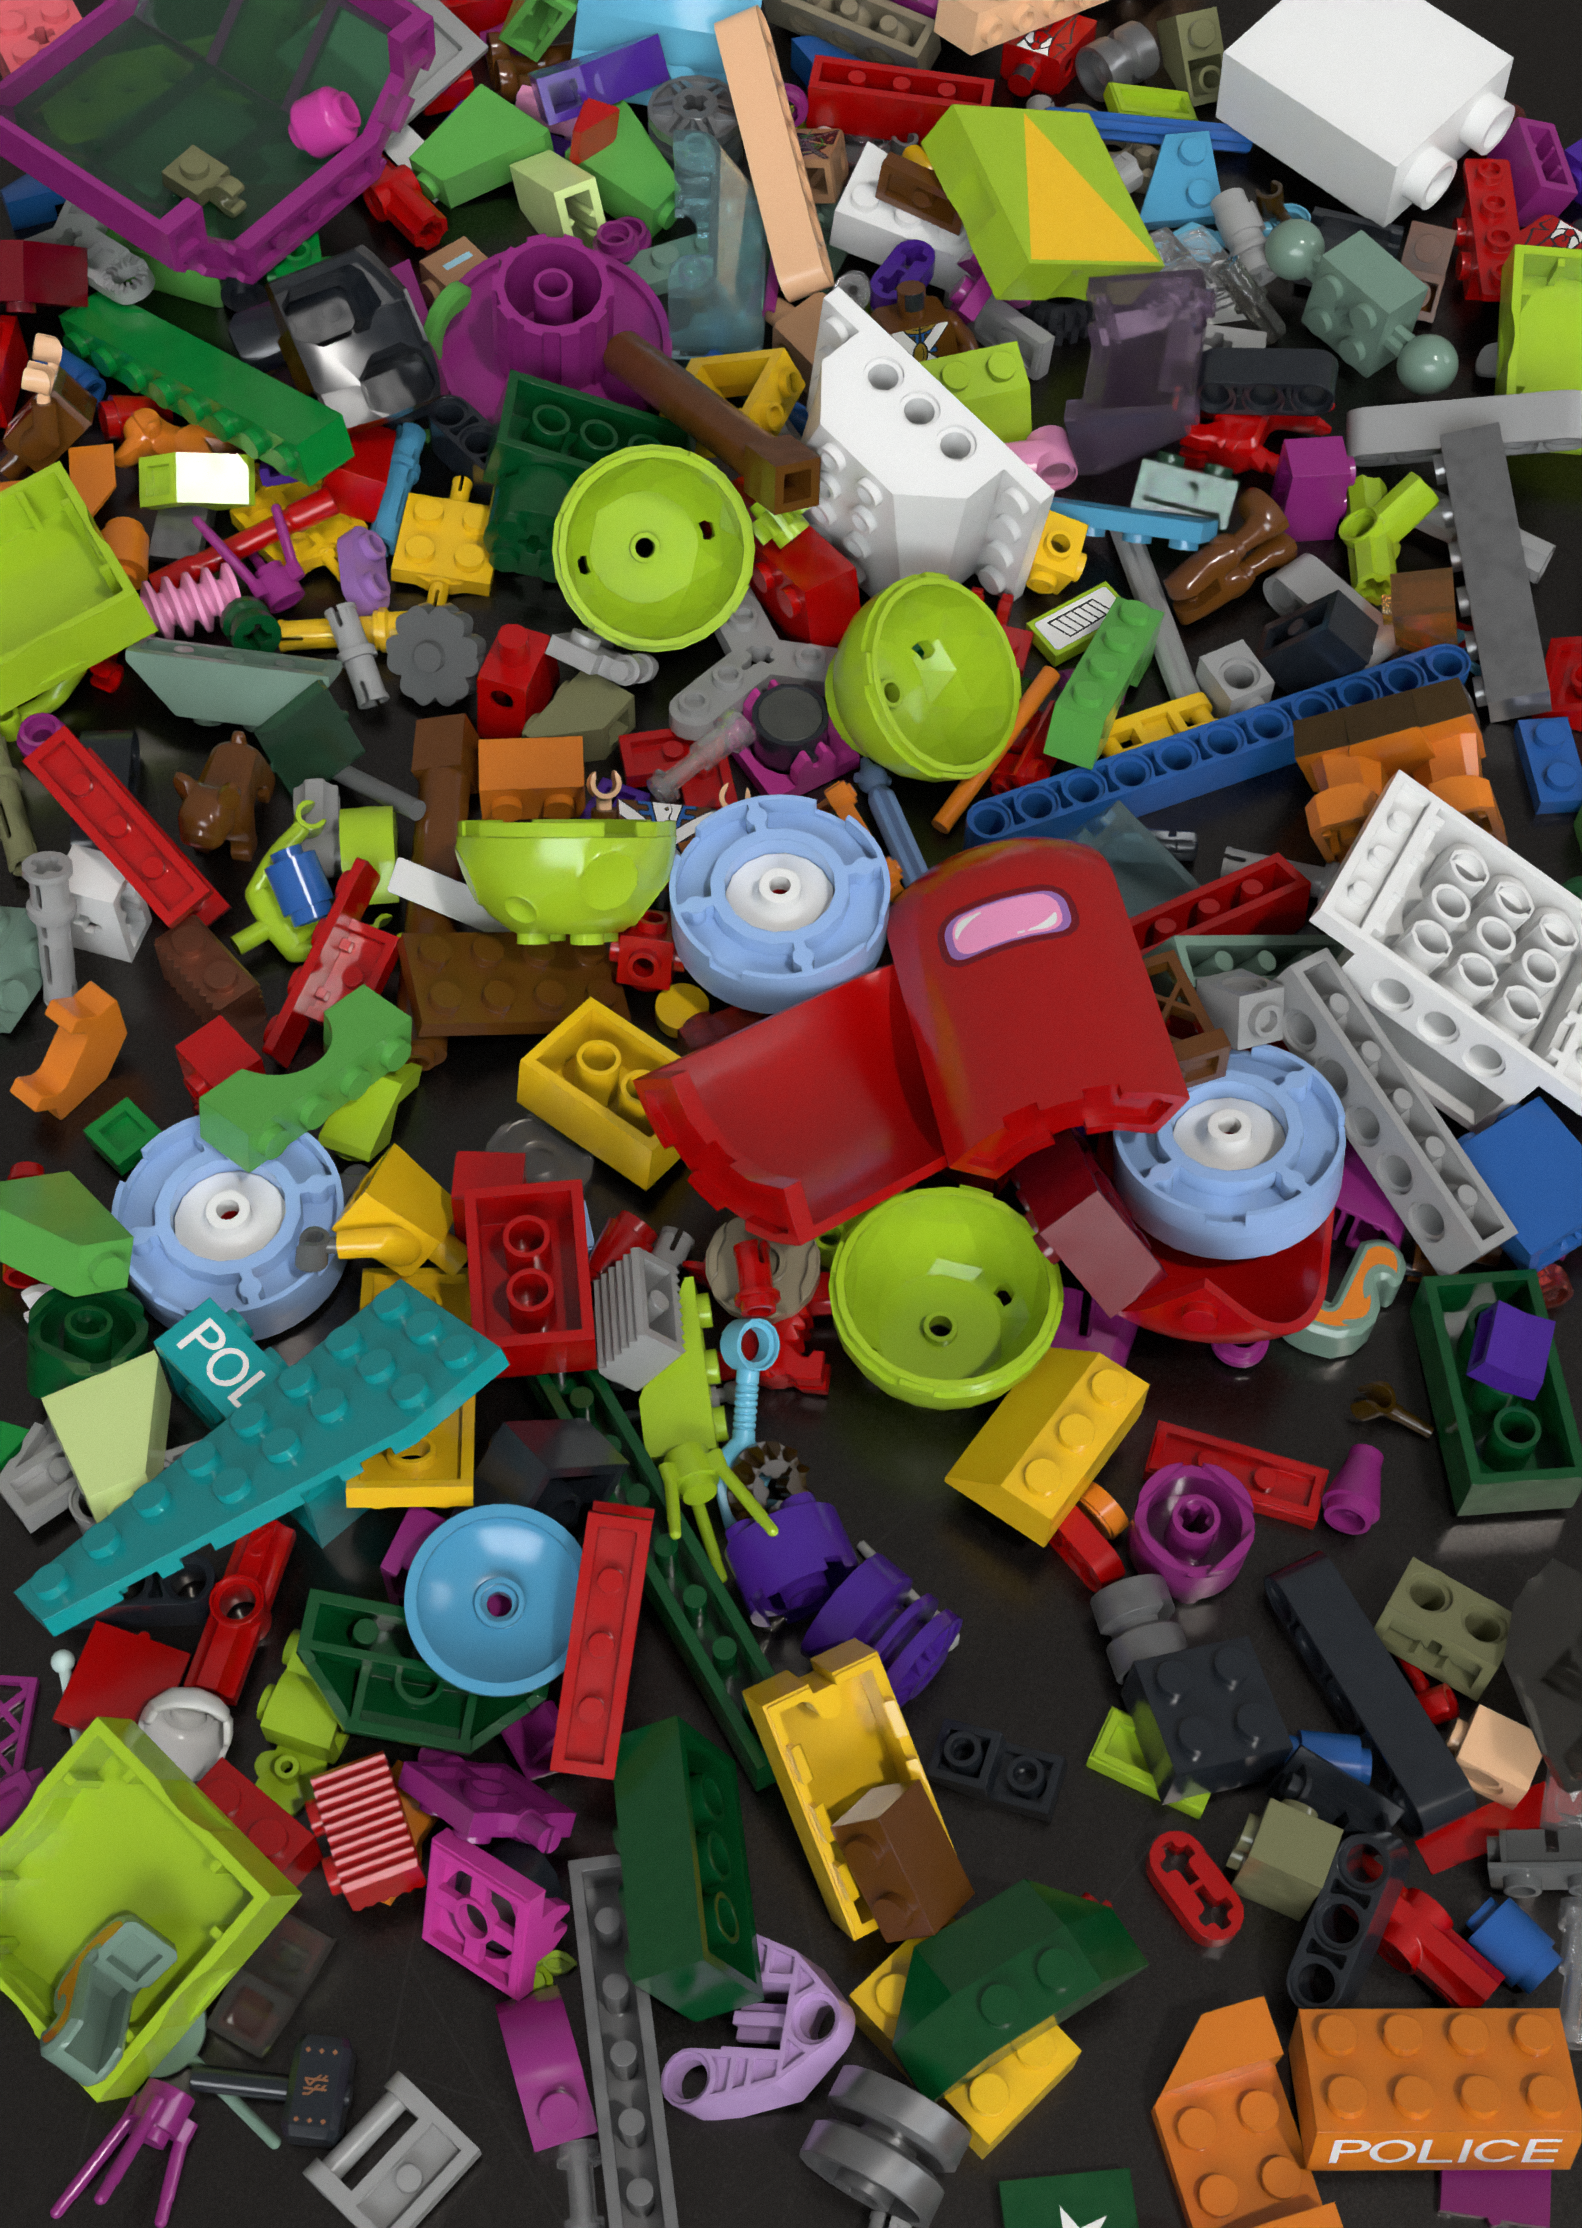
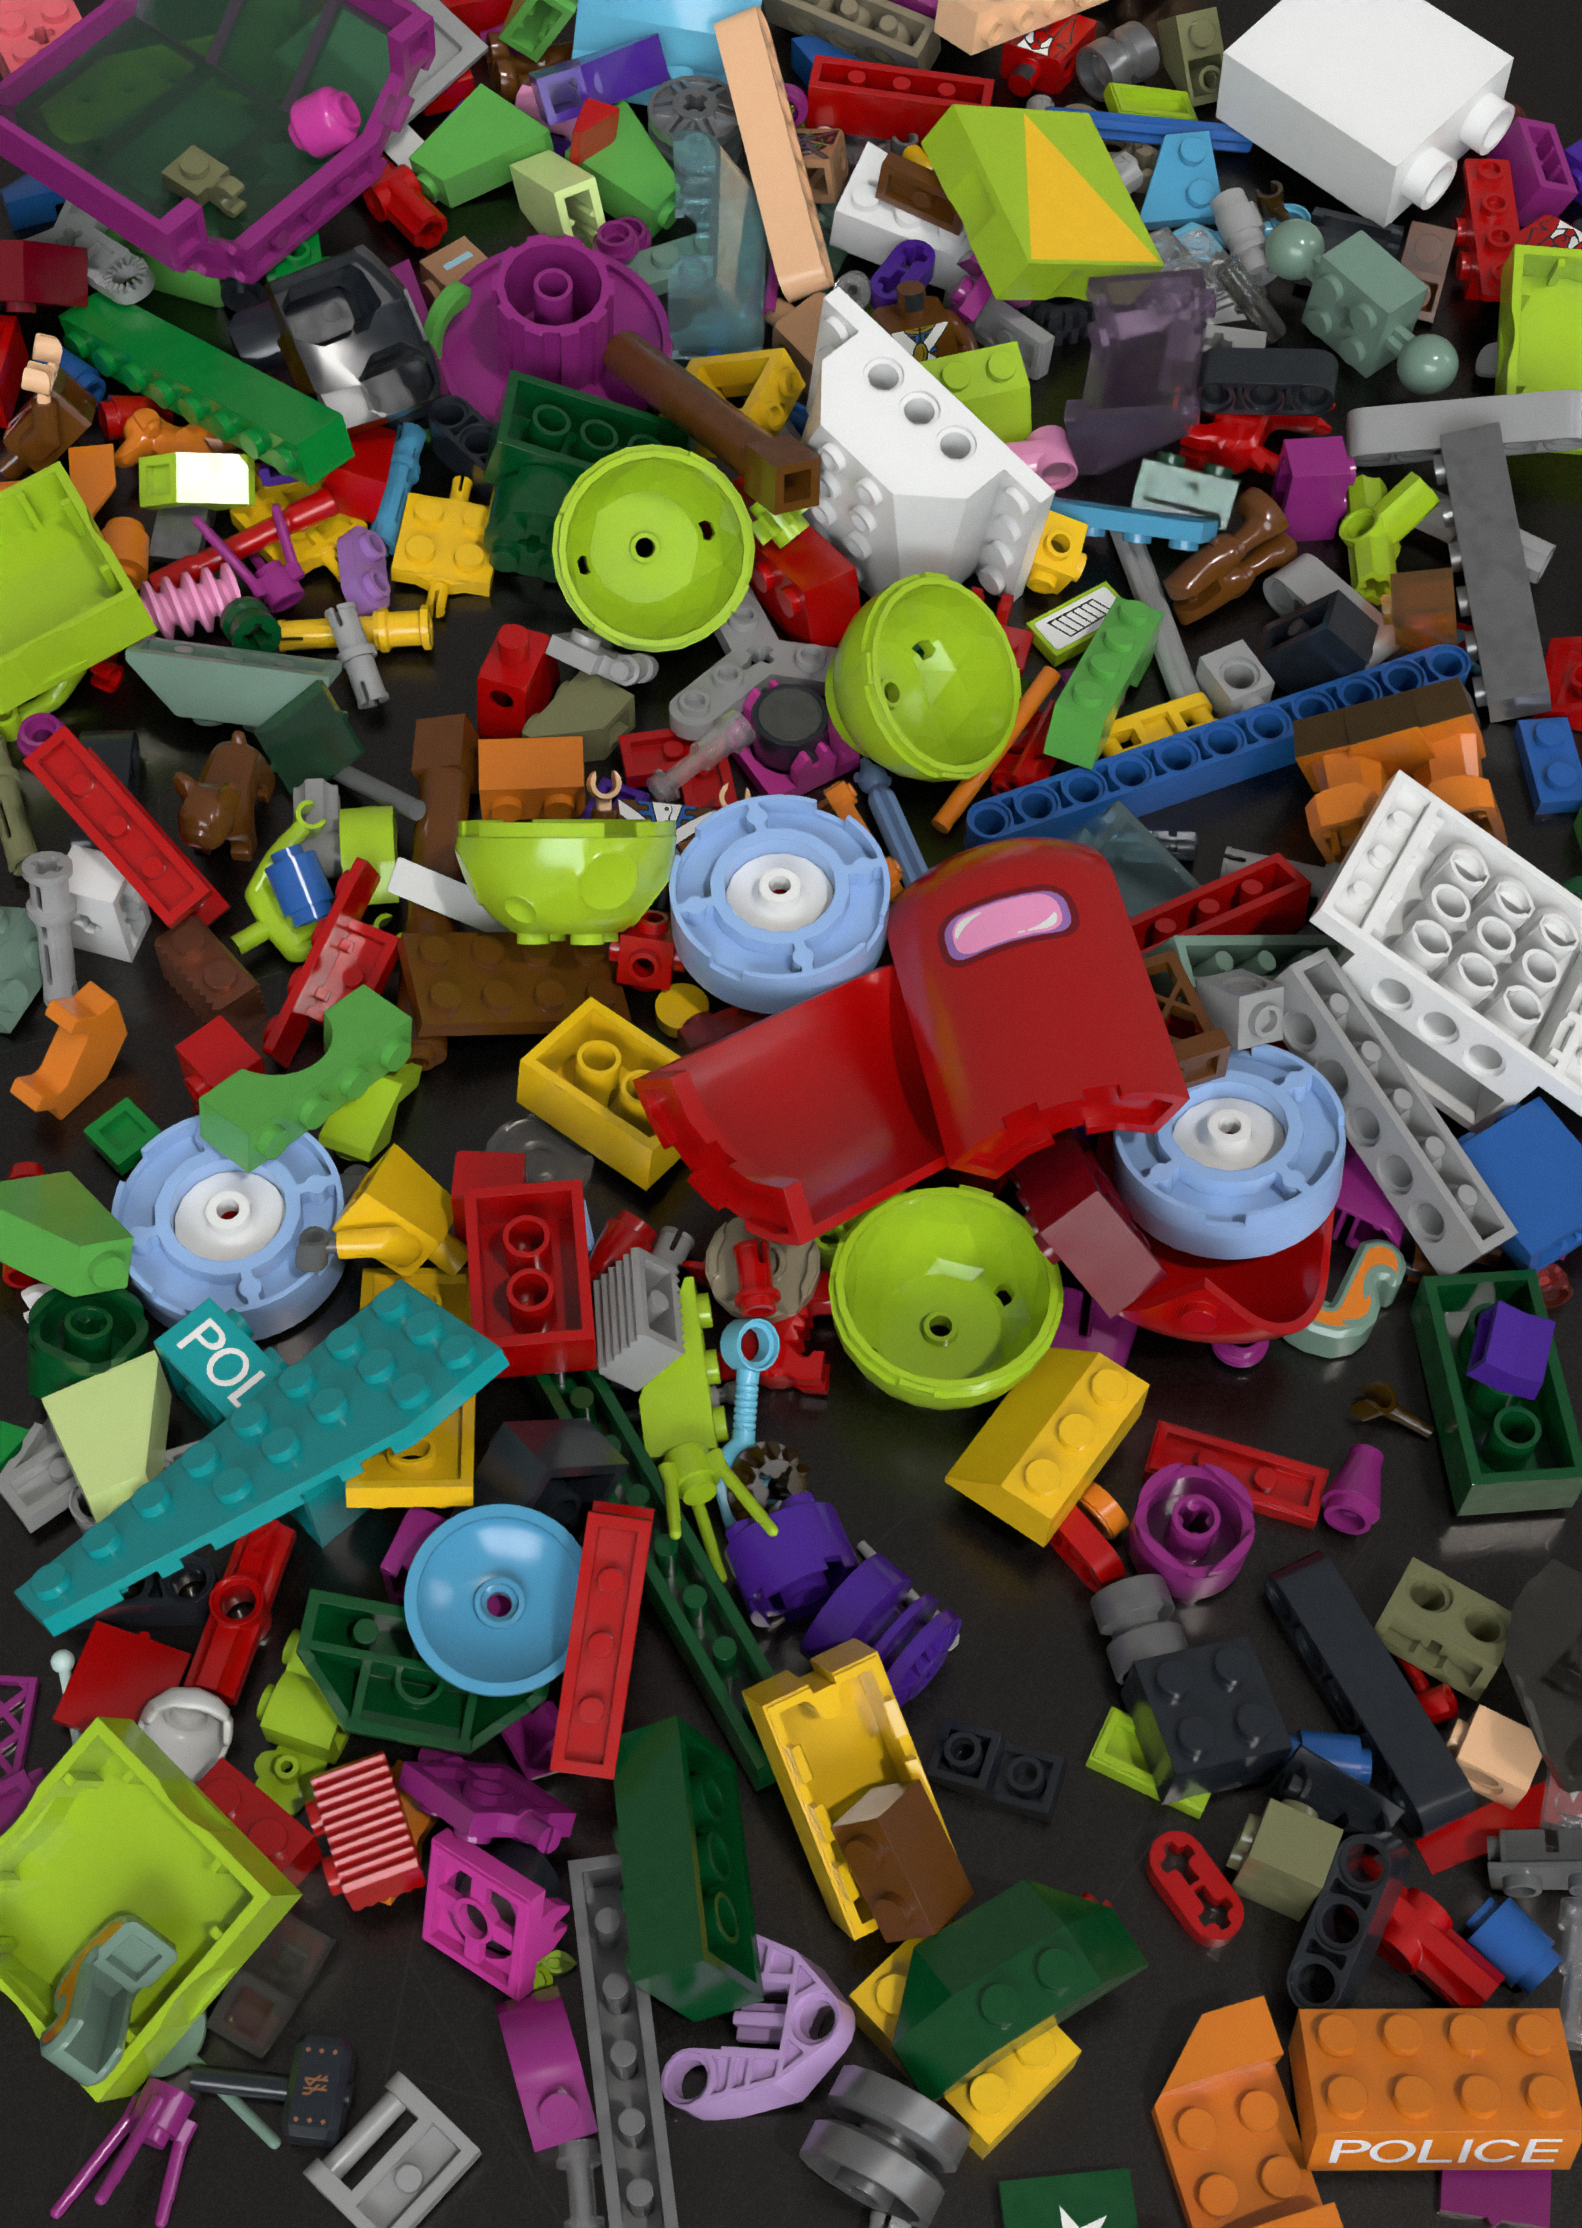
(436, 654): dark grey plant -> none

